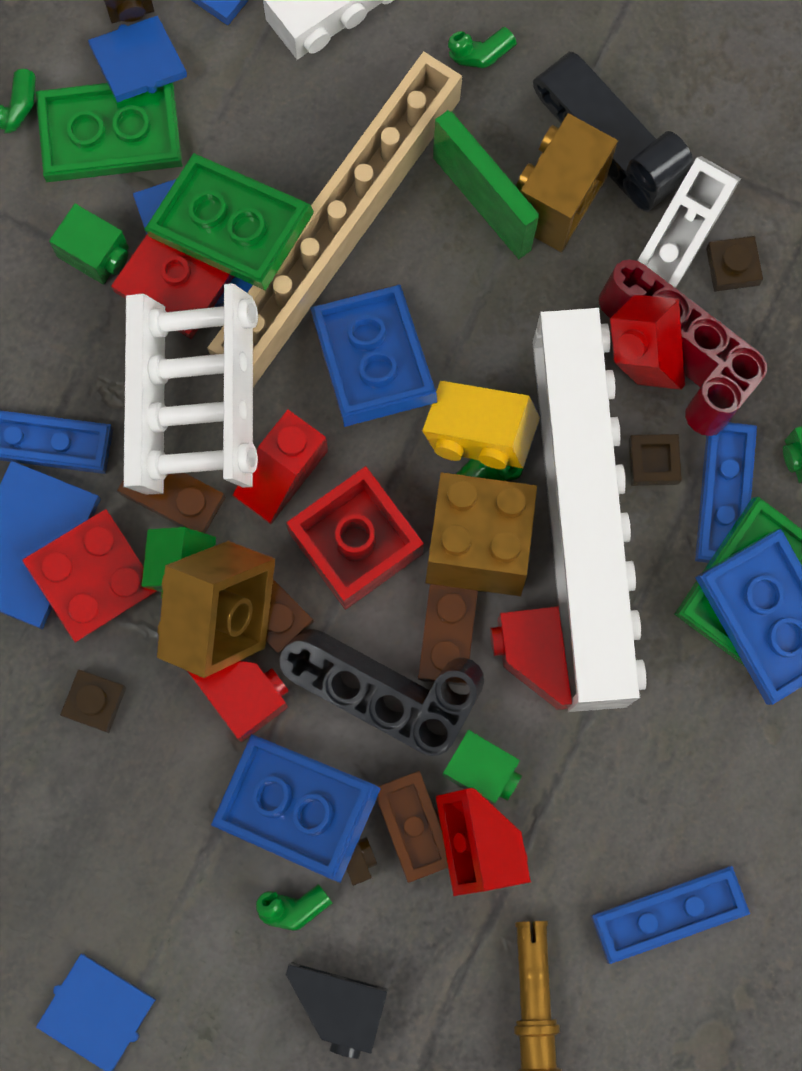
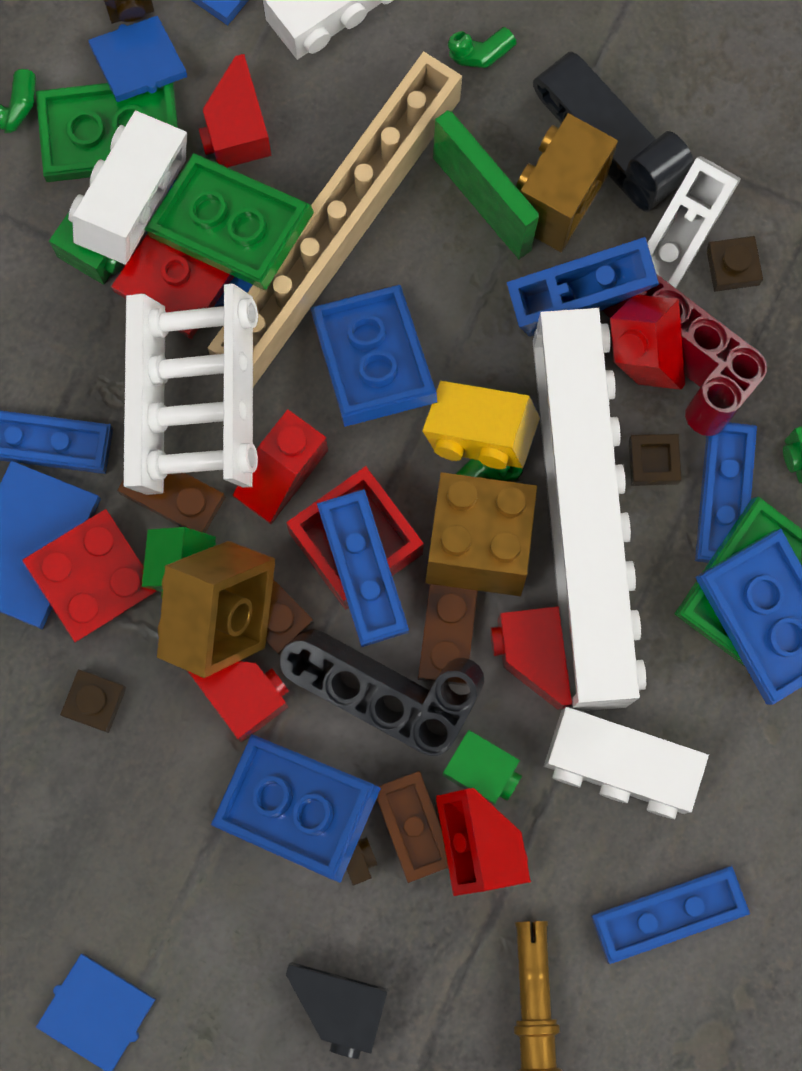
(128, 186): none -> white brick
(234, 119): none -> red slope
(290, 912): green arm -> none
(363, 568): none -> blue tile
(584, 283): none -> blue slope
(625, 763): none -> white brick

